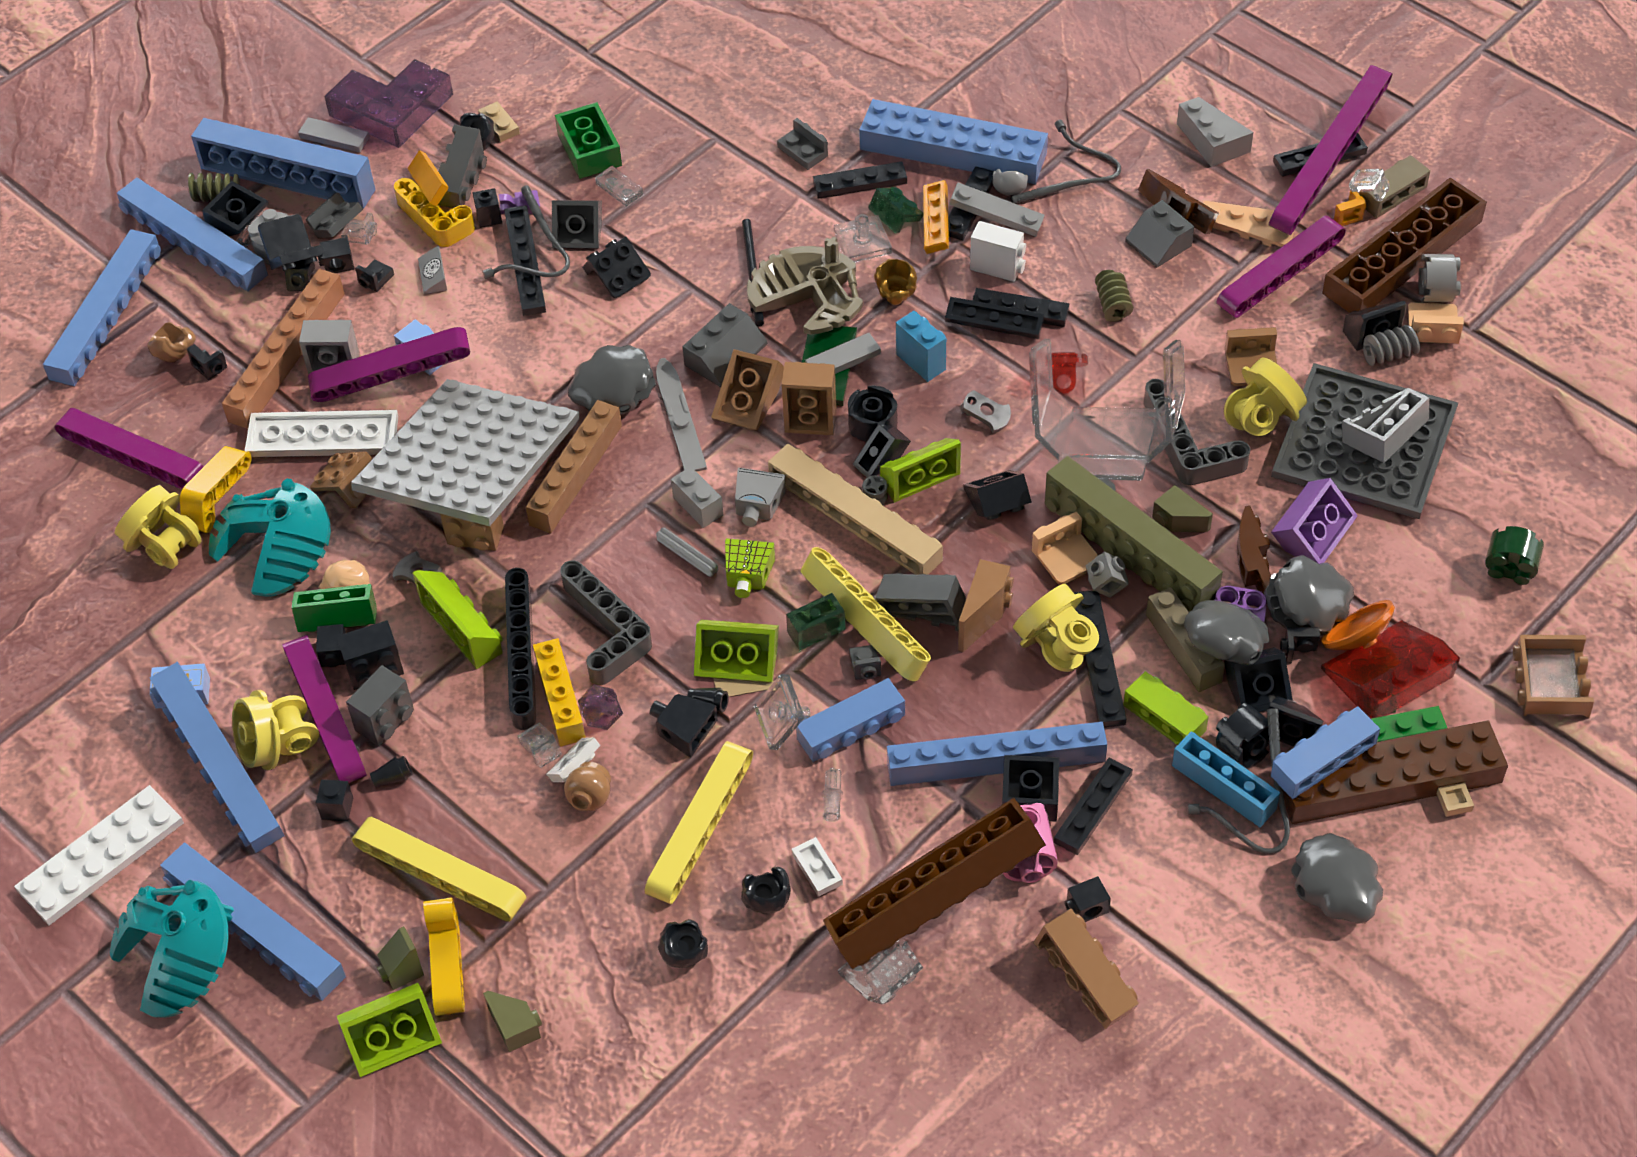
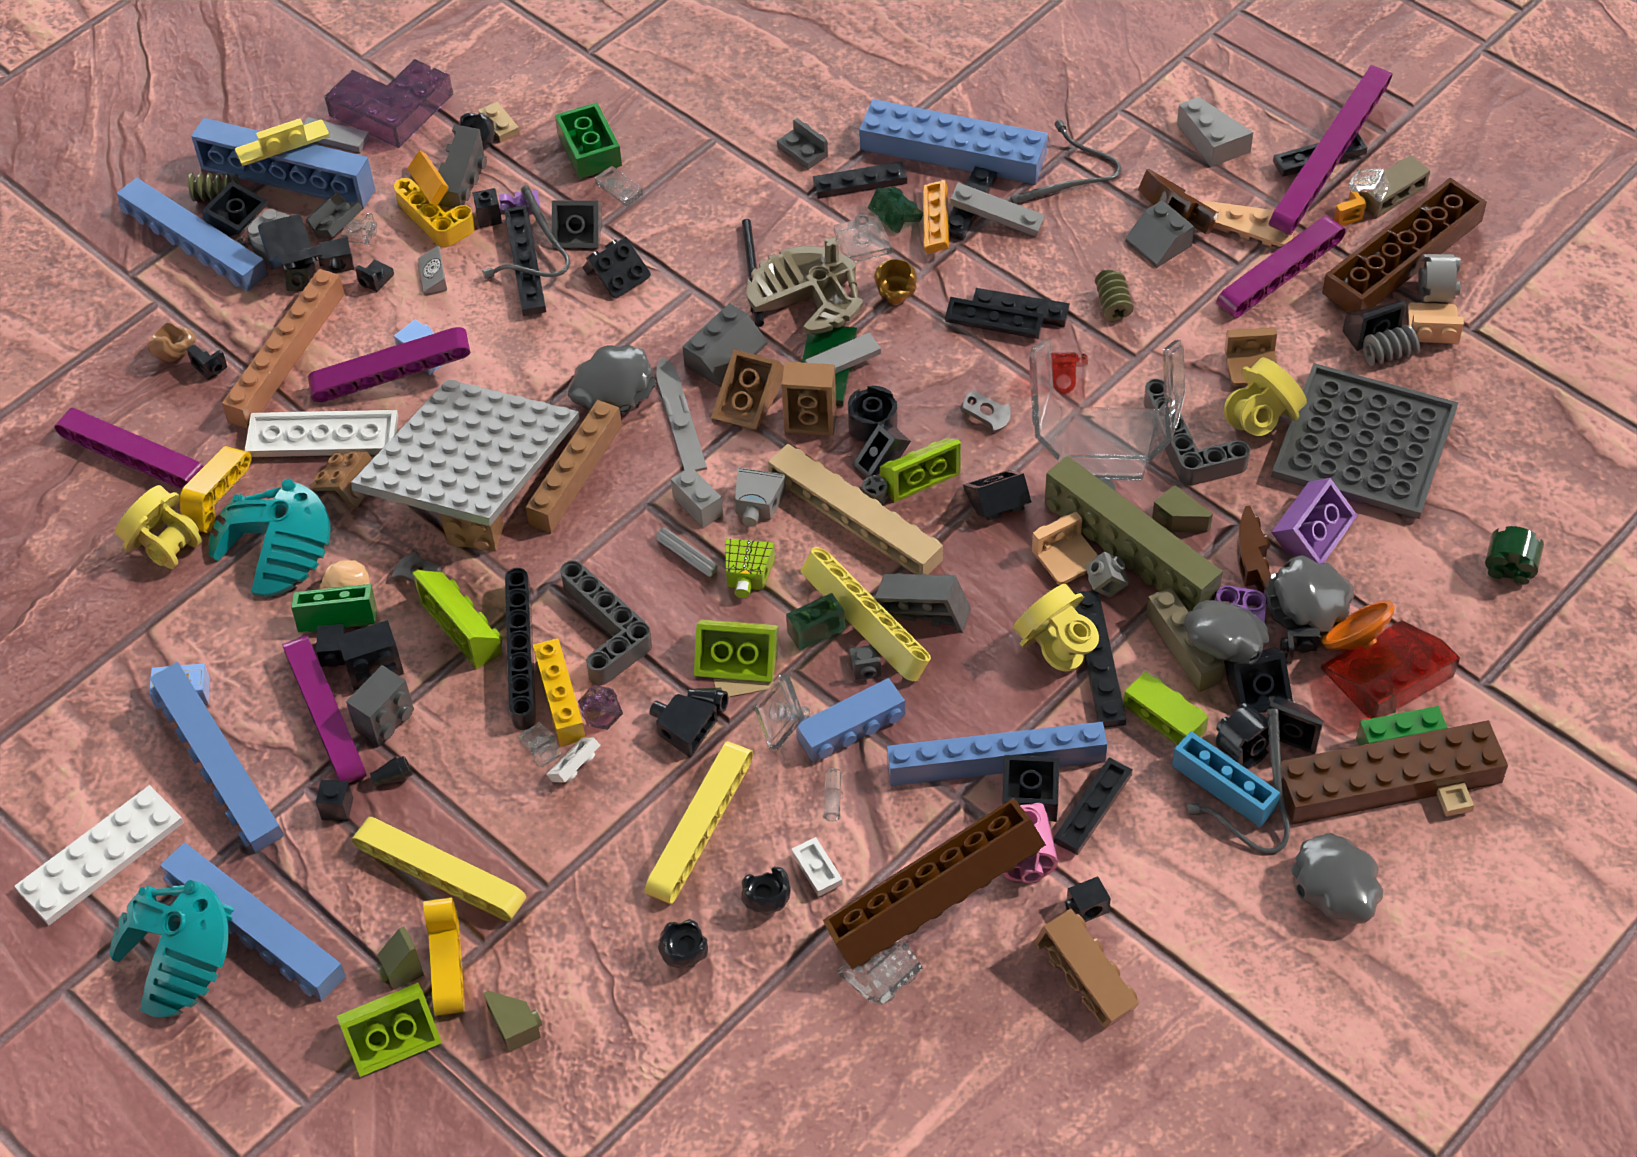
(102, 308): medium blue brick -> none
(270, 729): light yellow piece -> none
(281, 139): none -> light yellow bracket
(327, 343): light grey brick -> none
(588, 786): medium nougat piece -> none
(921, 345): dark azure brick -> none
(985, 601): medium nougat slope -> none
(997, 251): white brick -> none
(1009, 182): light grey hair -> none
(1324, 752): medium blue brick -> none
(1388, 426): light grey wedge -> none
(1552, 675): window -> none

